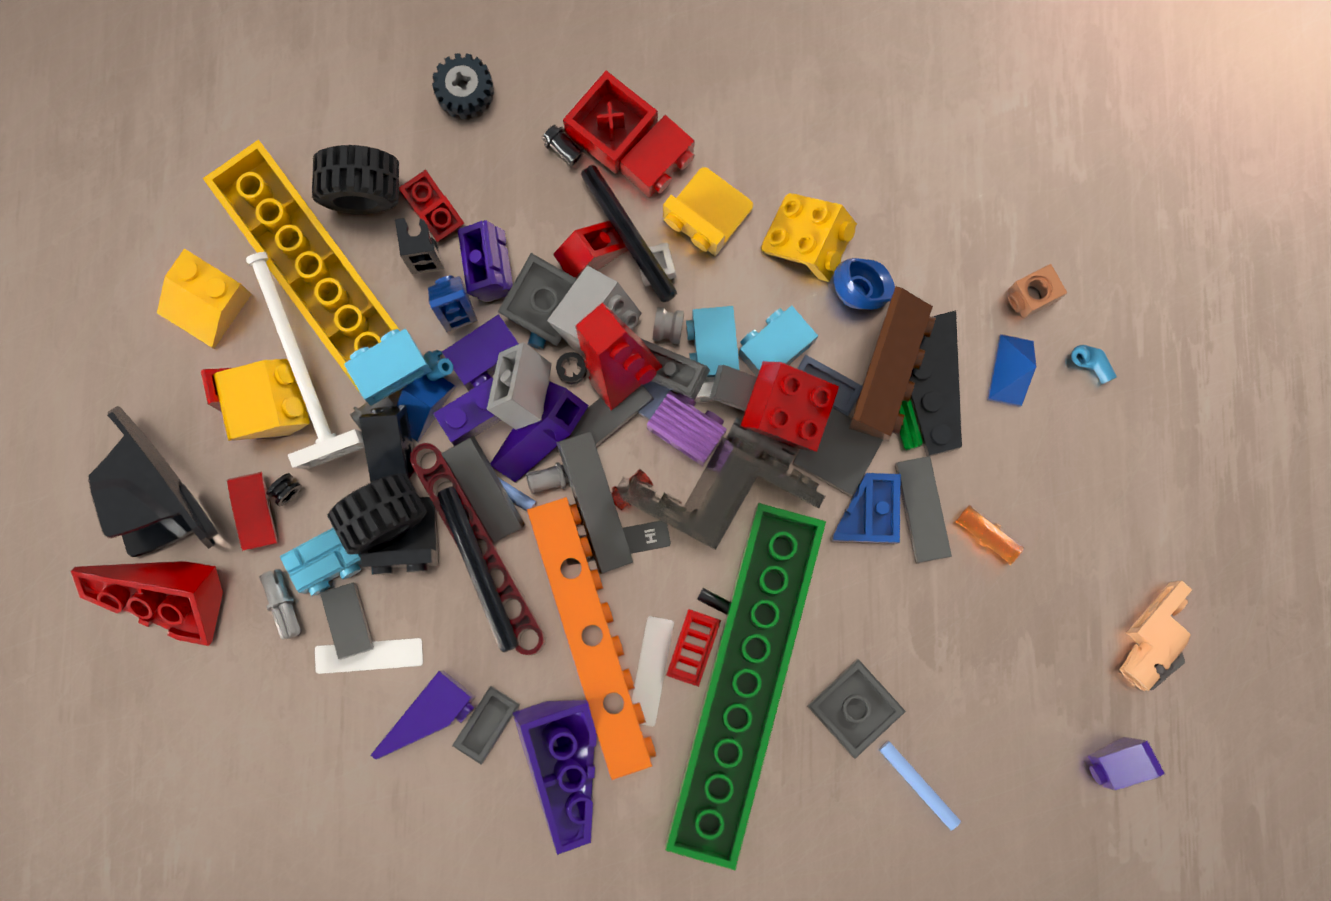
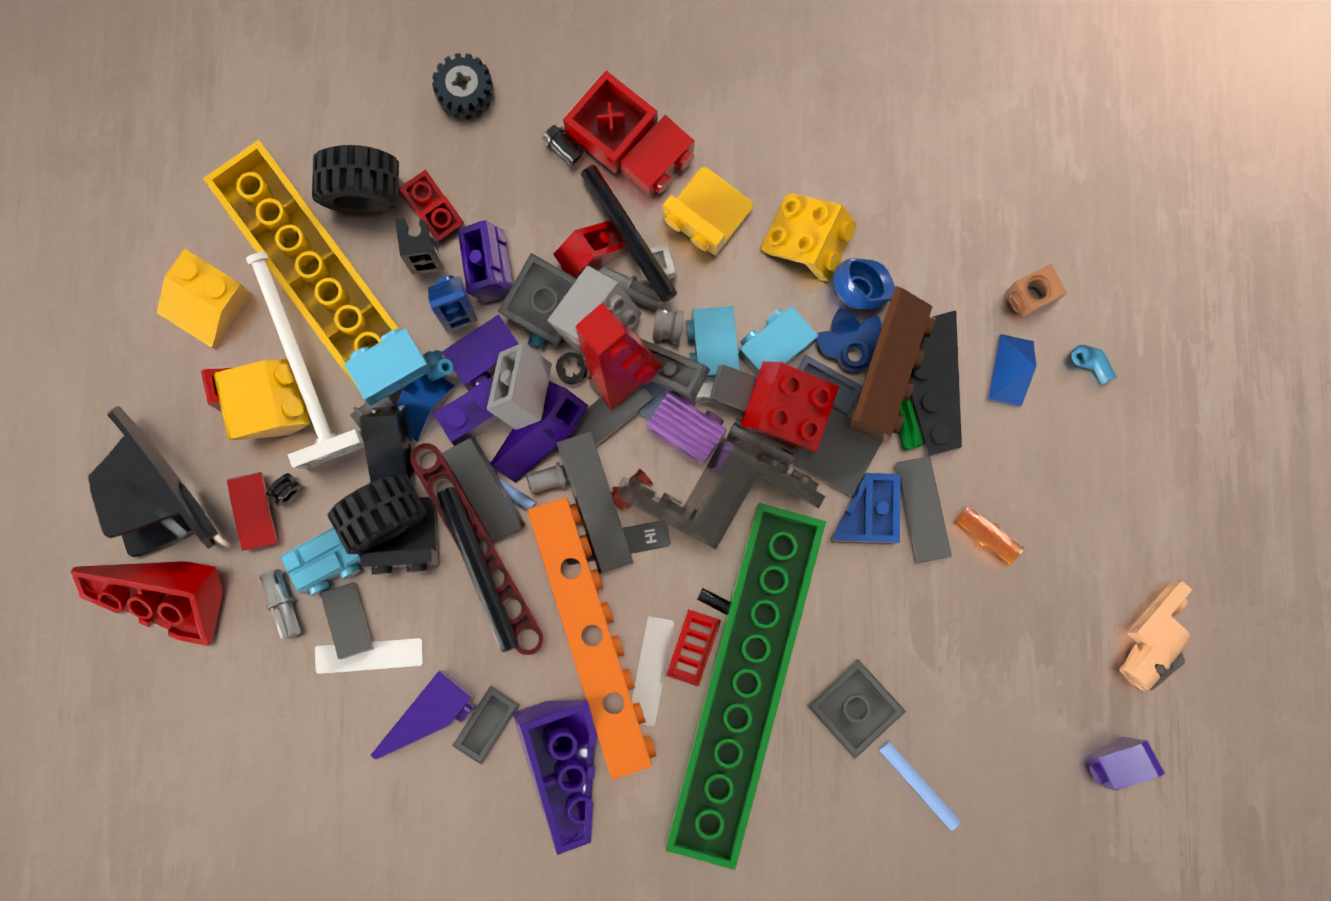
(636, 290): none -> light grey axle
(849, 336): none -> blue plate

